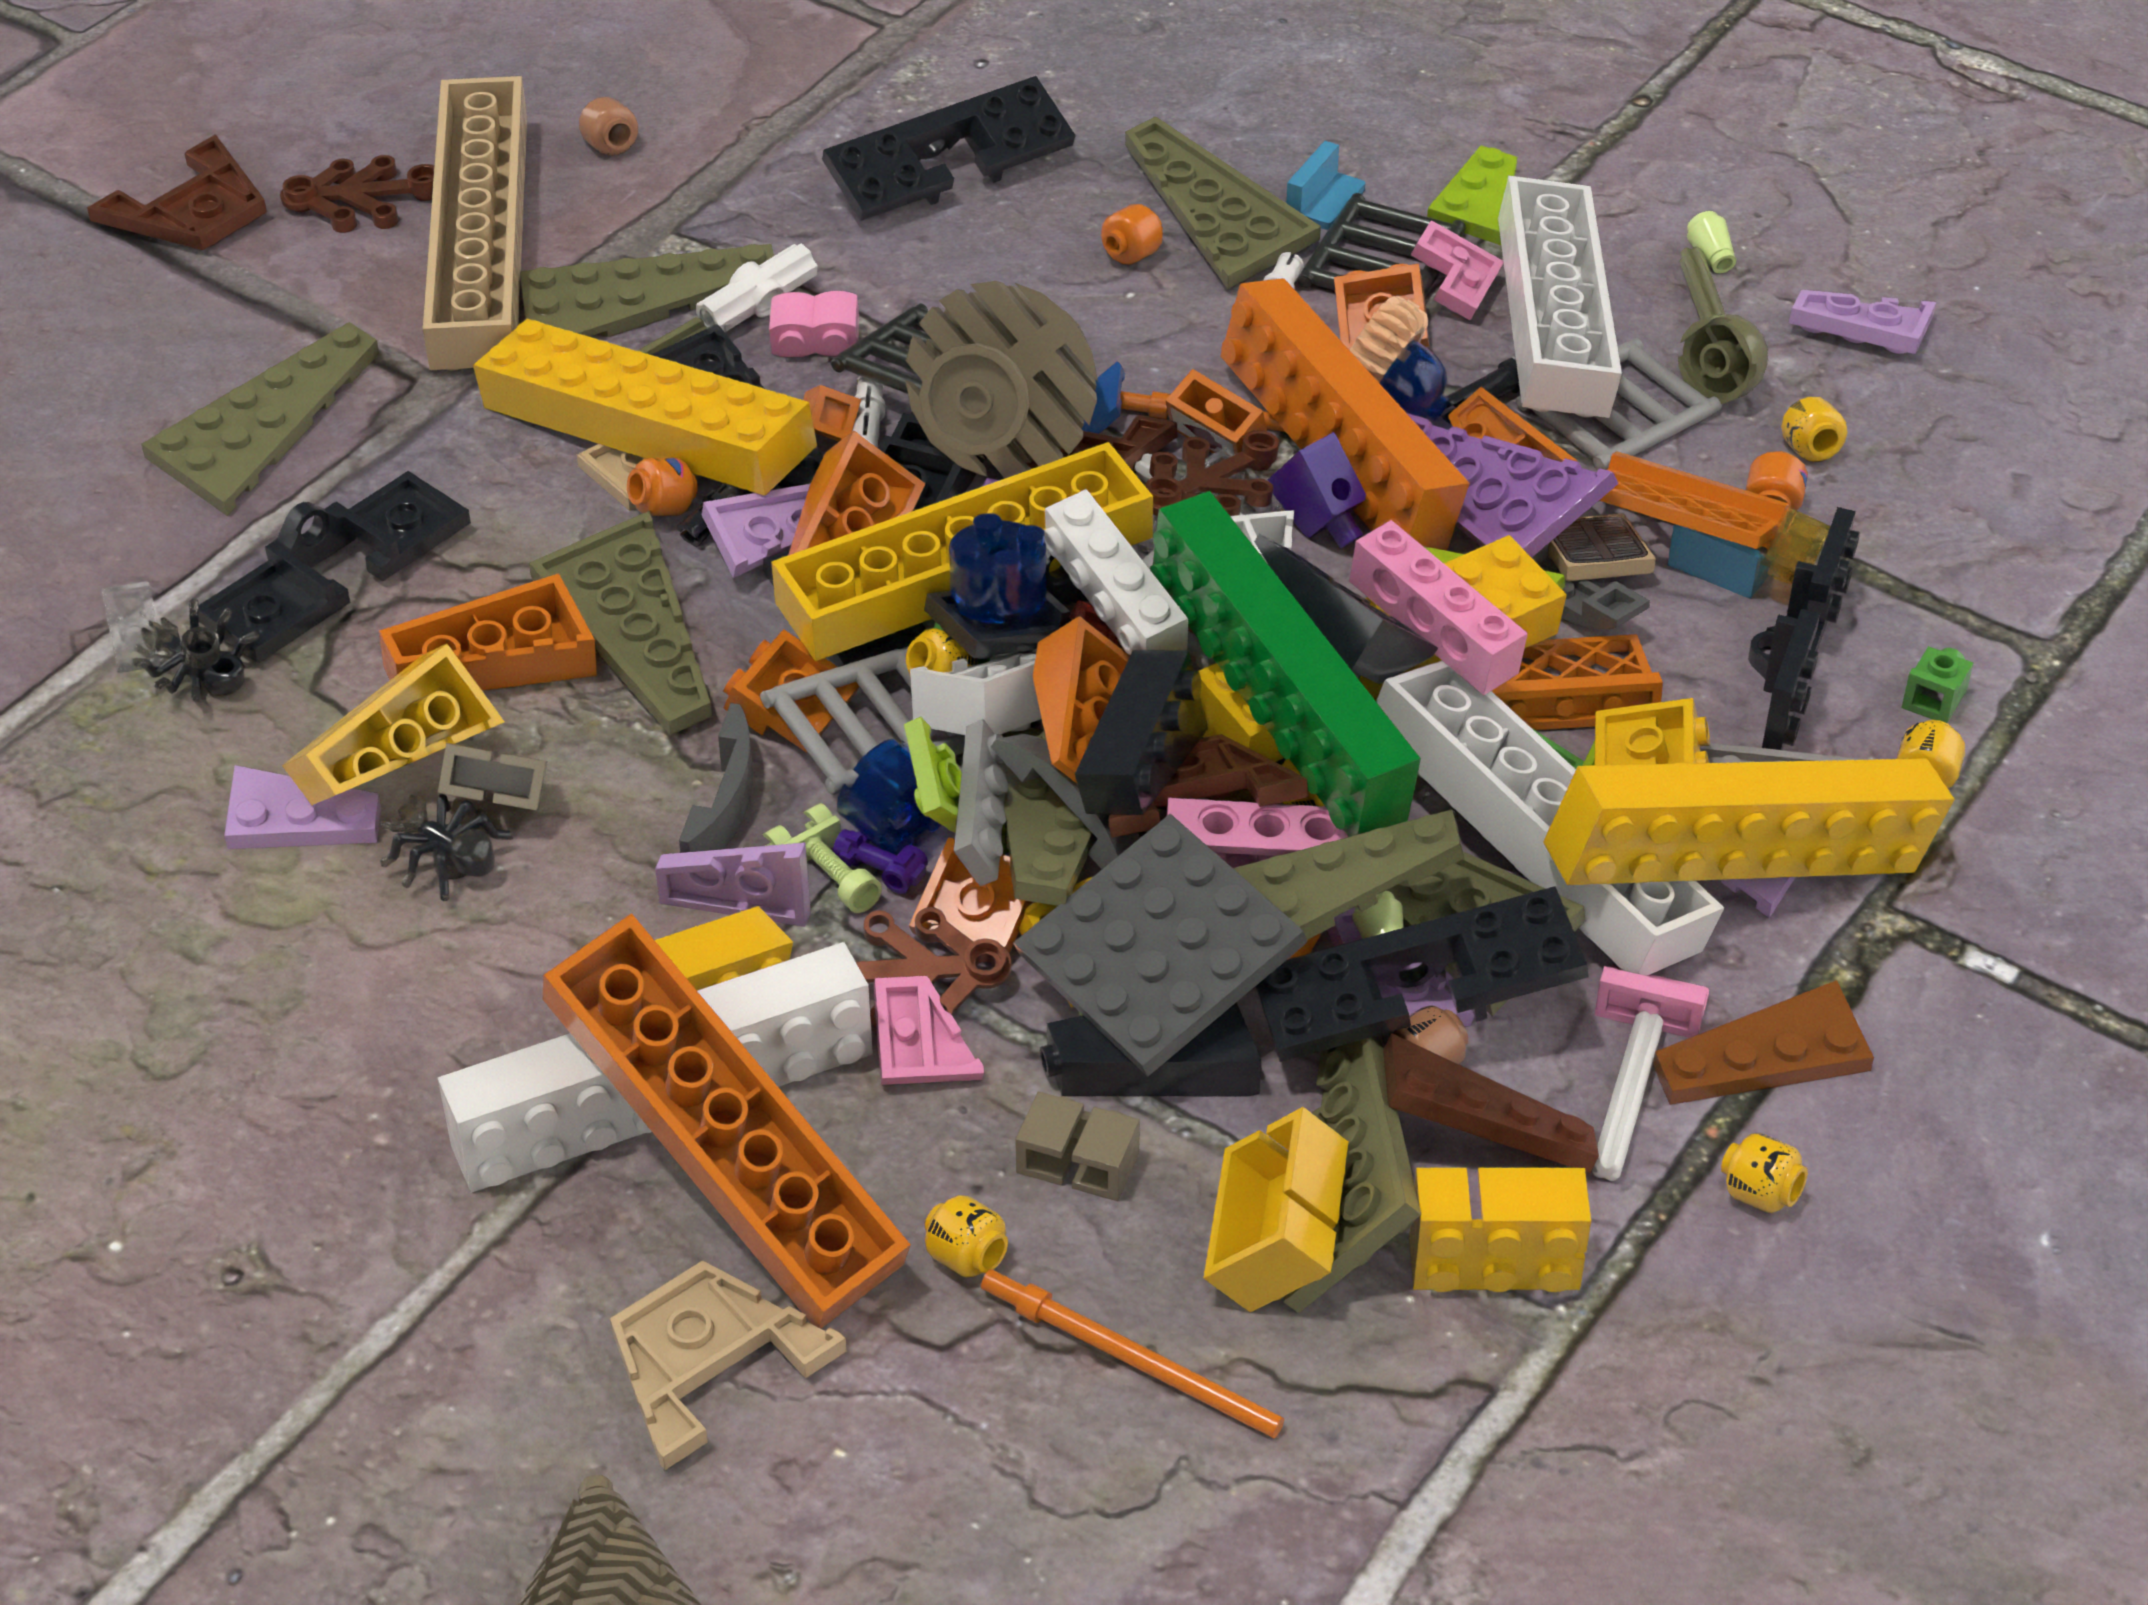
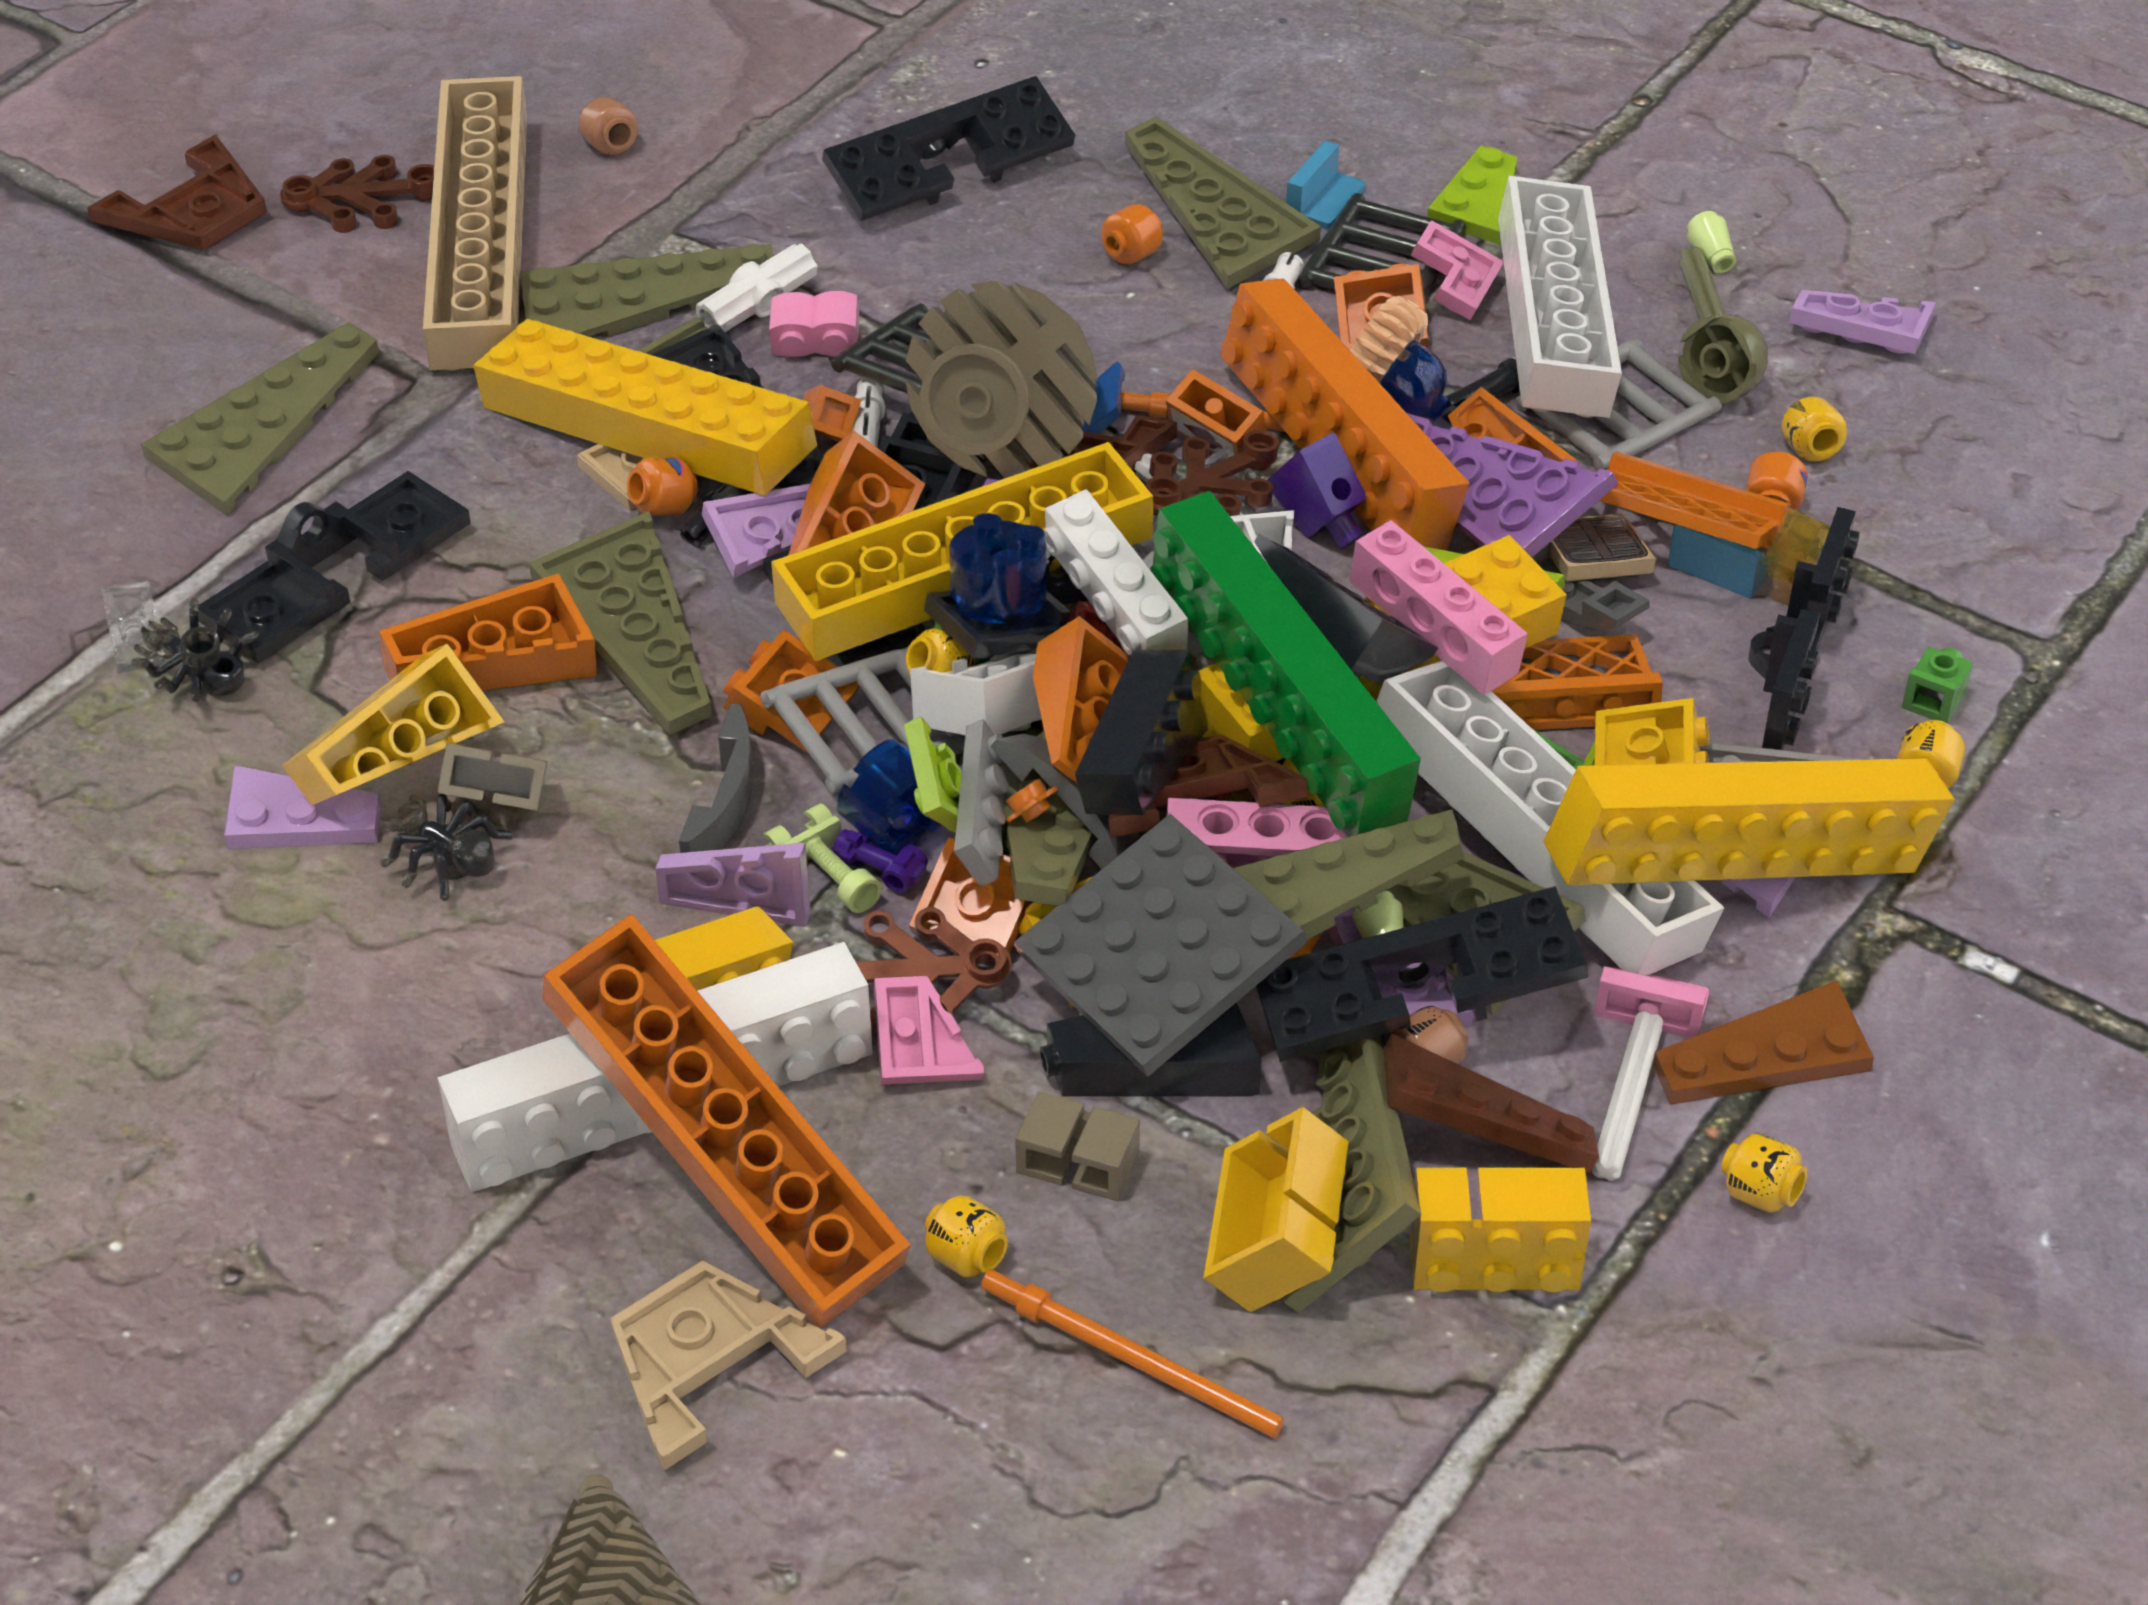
(1030, 801): none -> orange plate

